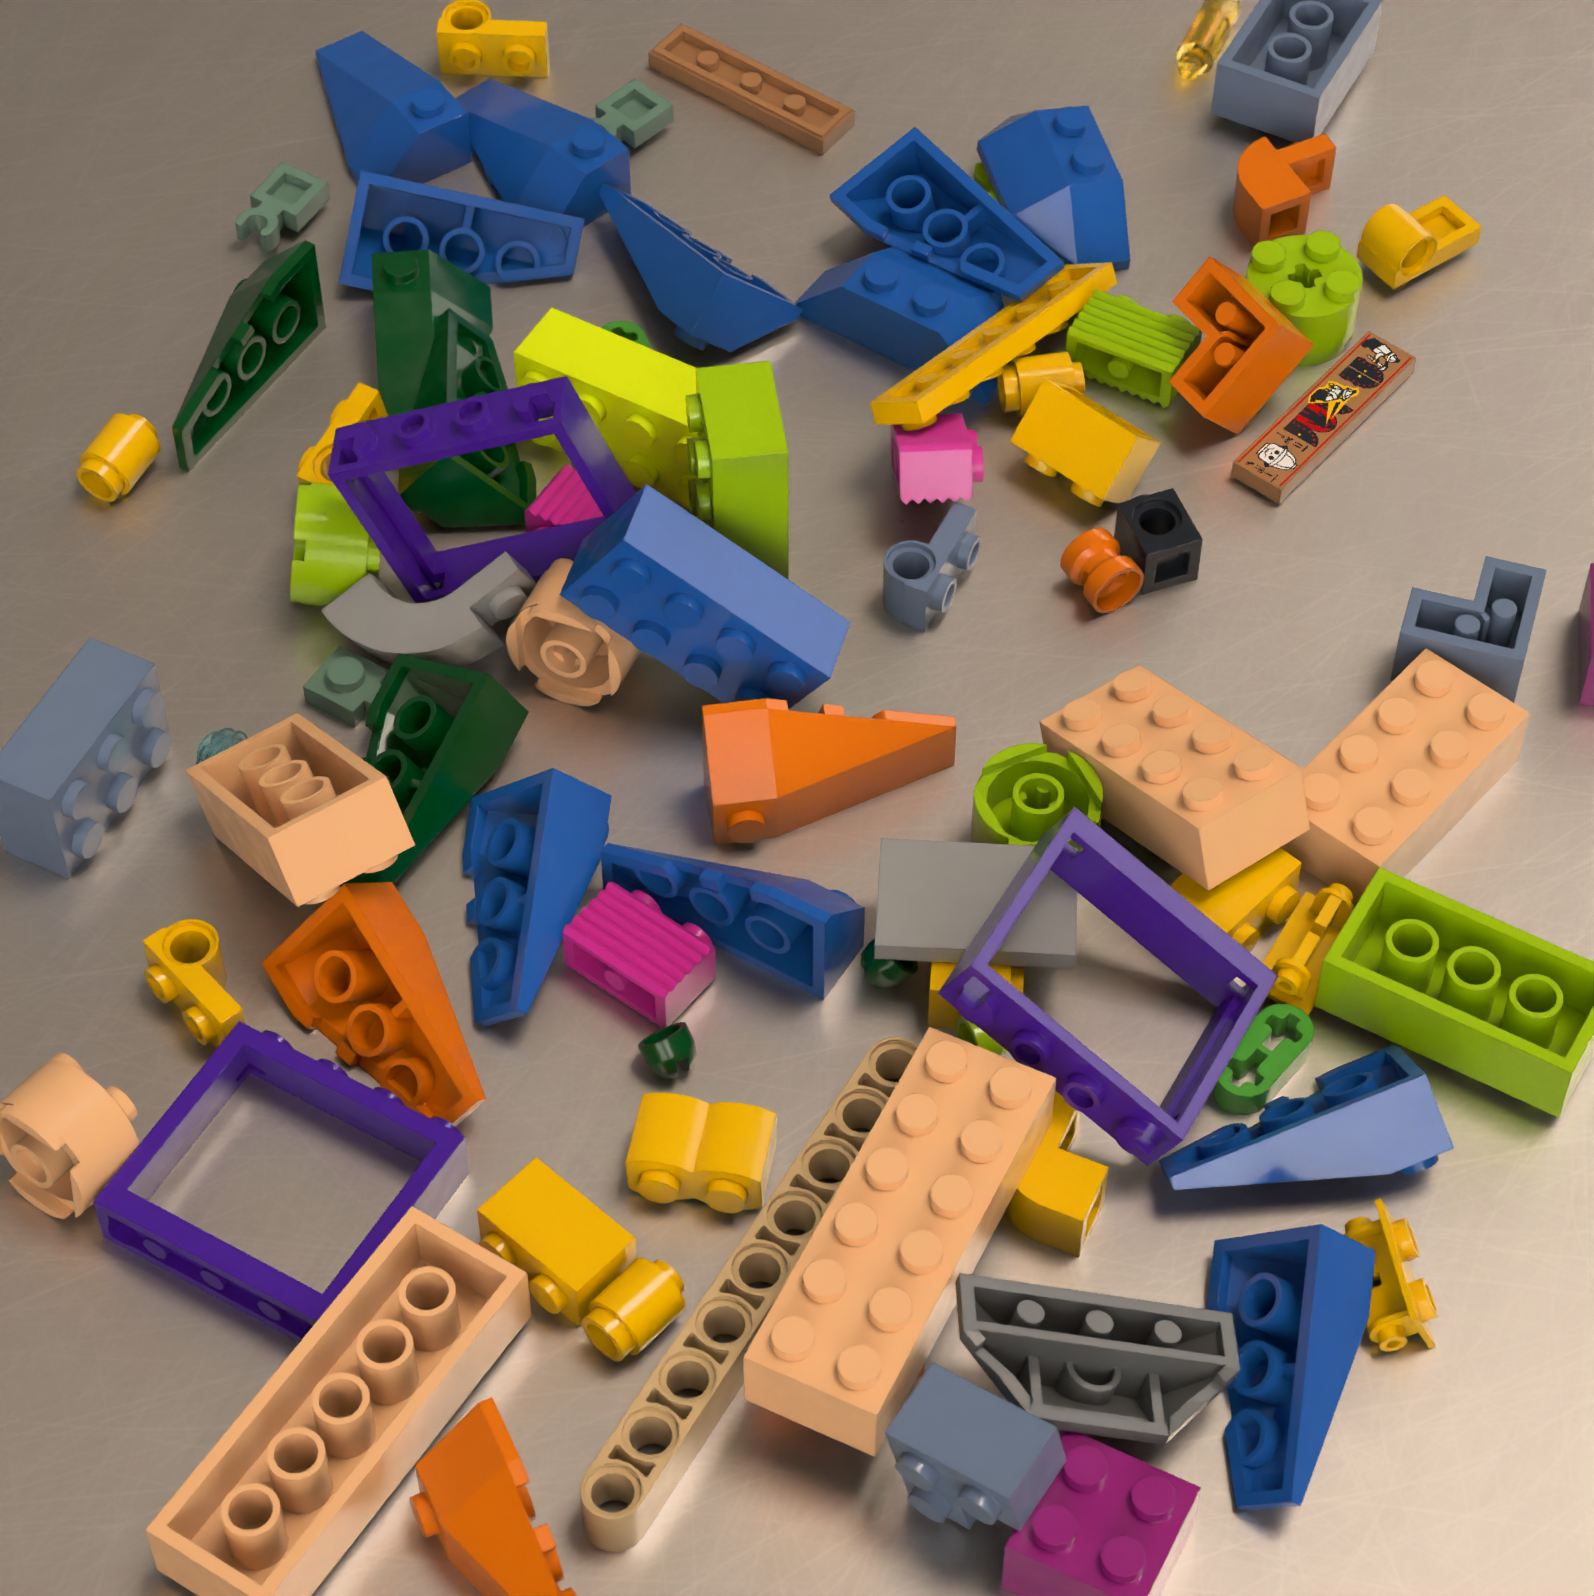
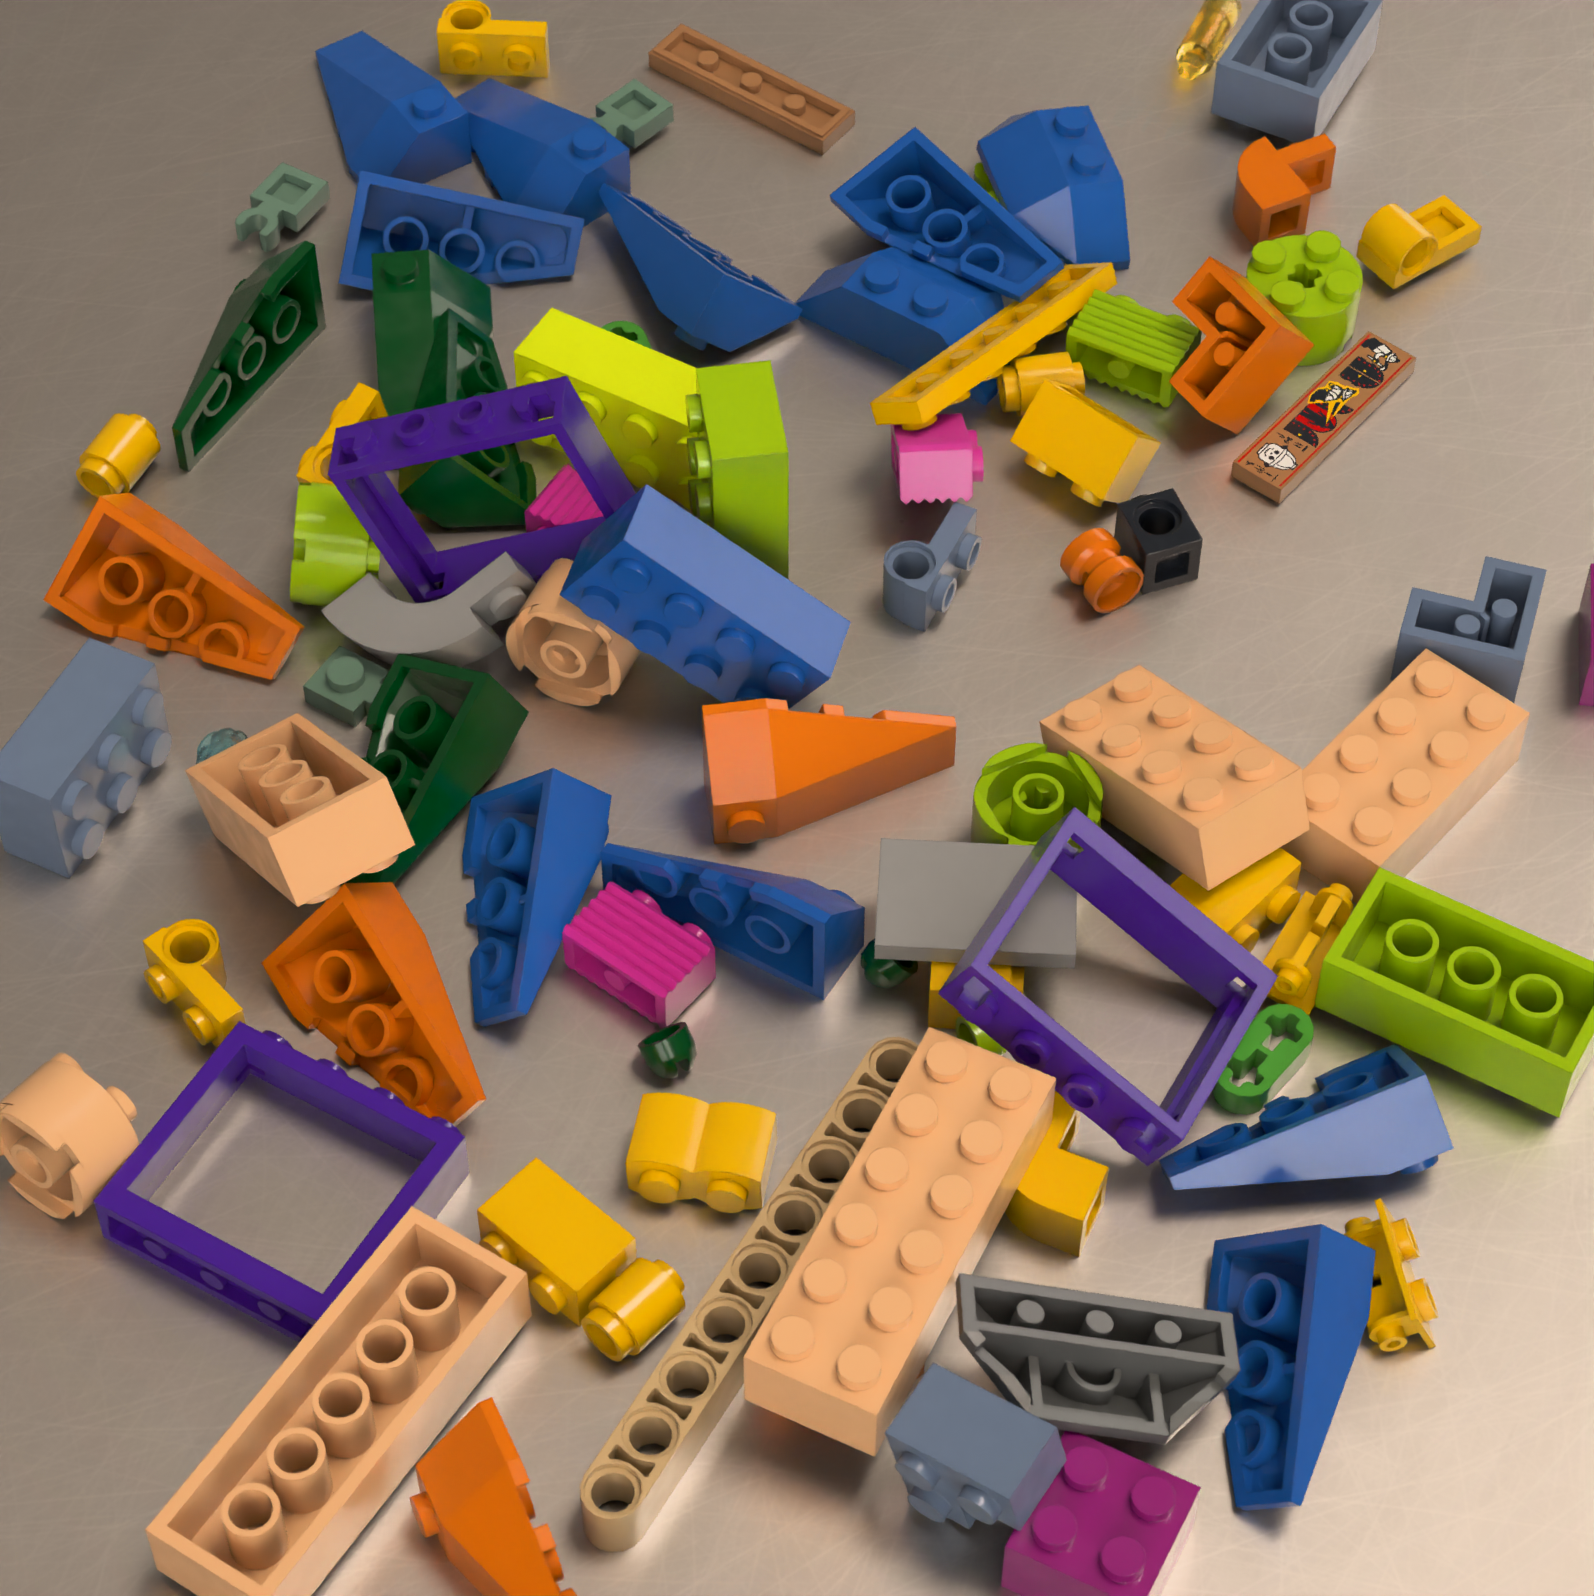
(161, 587): none -> orange wedge

